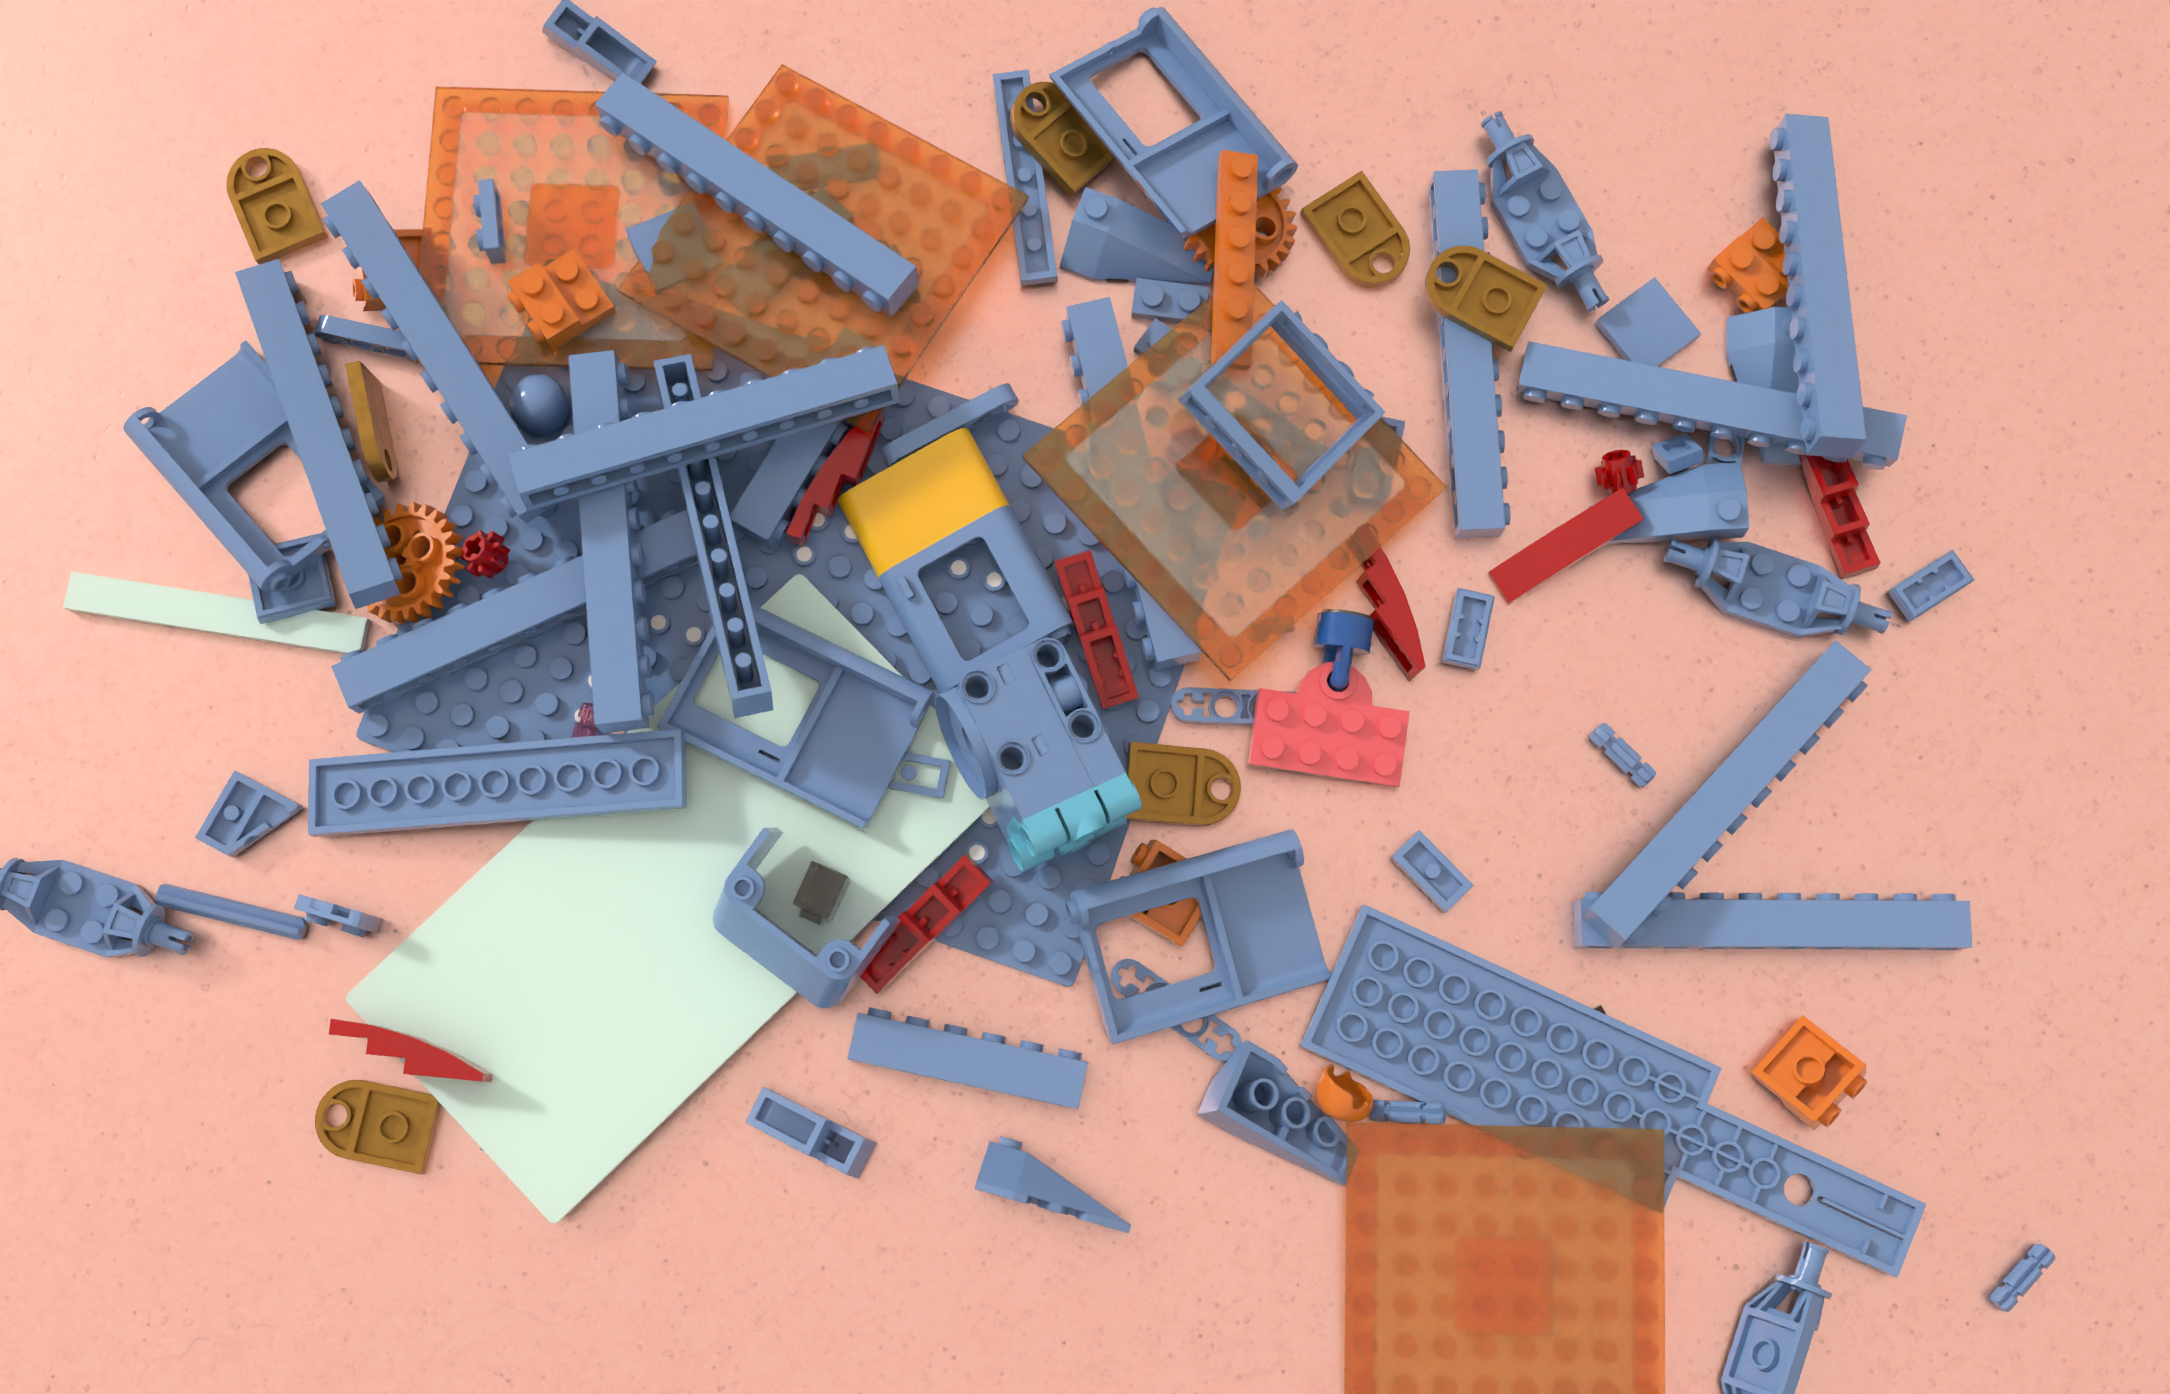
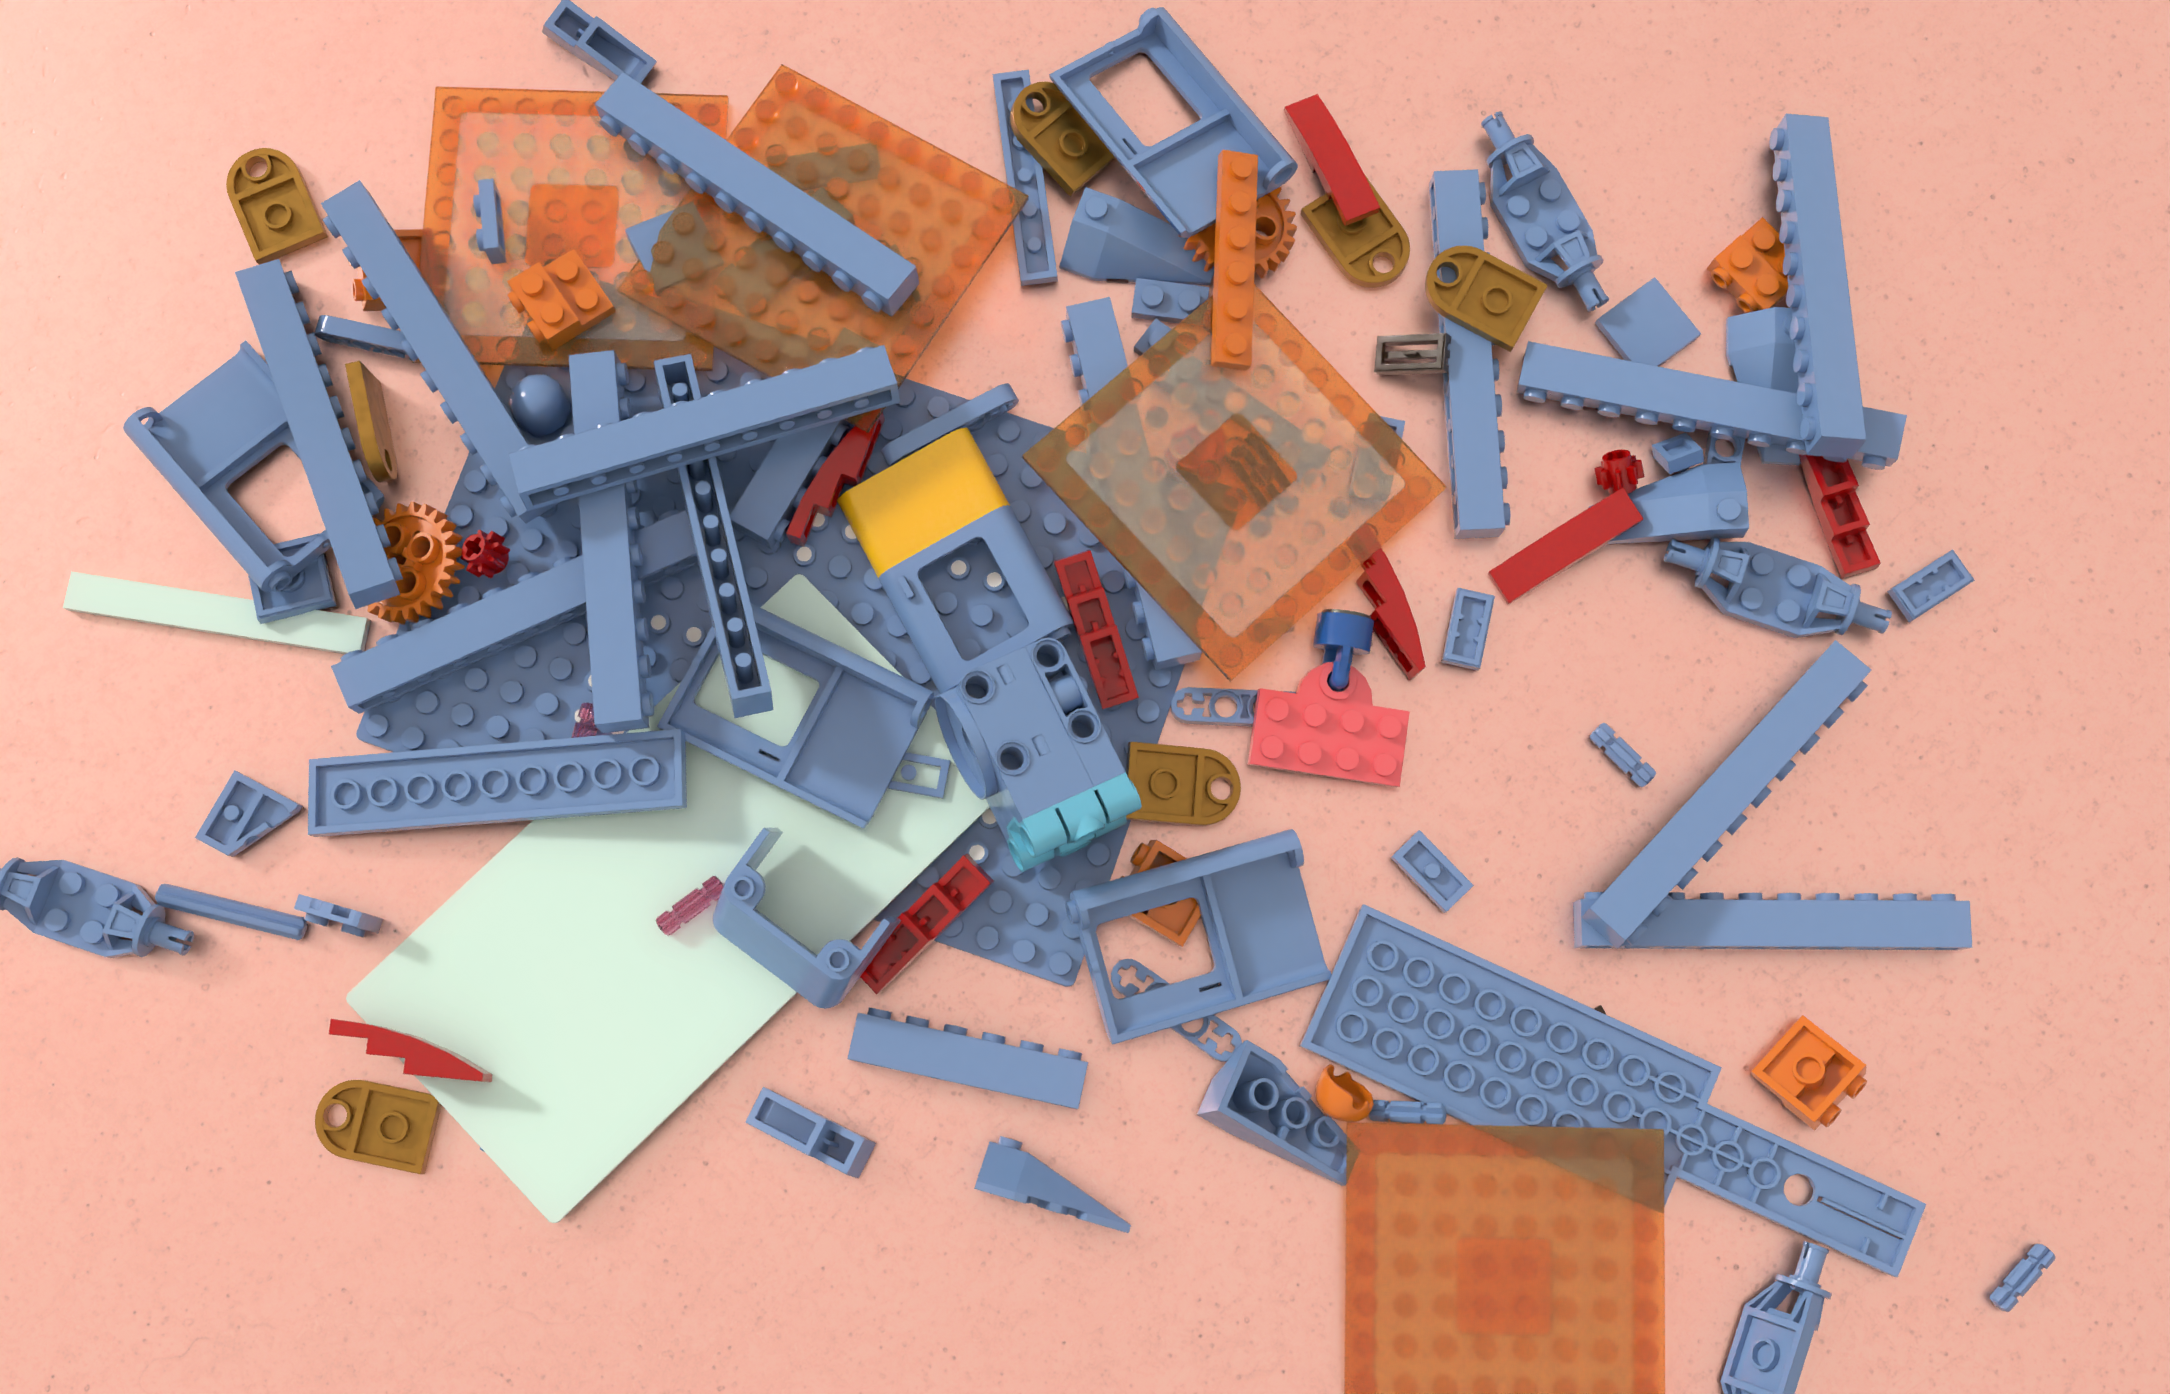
(690, 906): none -> clear pink axle
(821, 893): clear smoke brick -> none
(1240, 444): medium blue window -> none
(1332, 159): none -> red slope
(1439, 354): none -> tile

